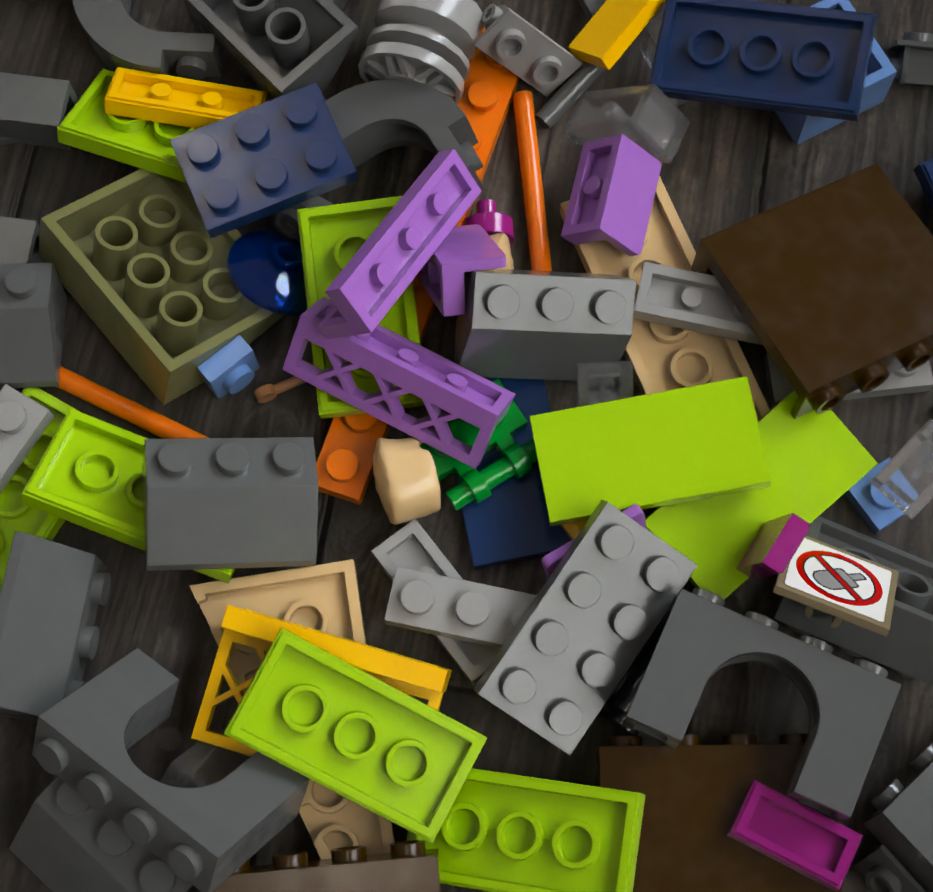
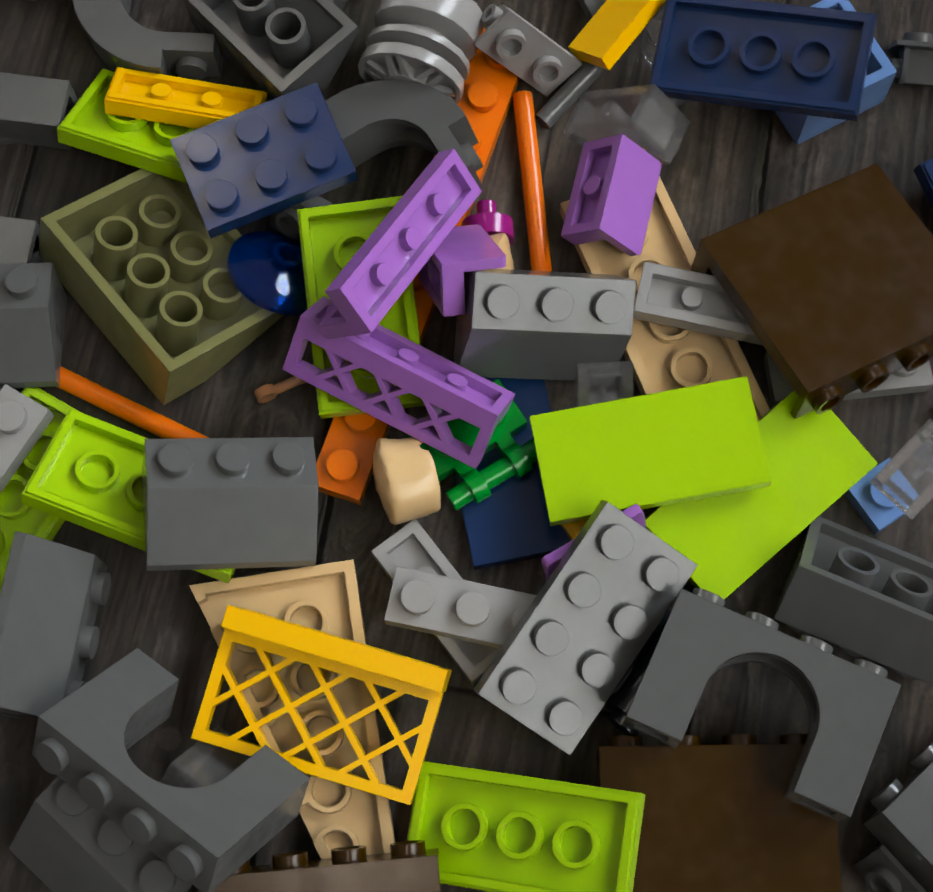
(229, 368): medium blue plate -> none
(355, 735): lime tile -> none
(774, 546): tile -> none
(795, 835): magenta tile -> none
(840, 585): piece -> none

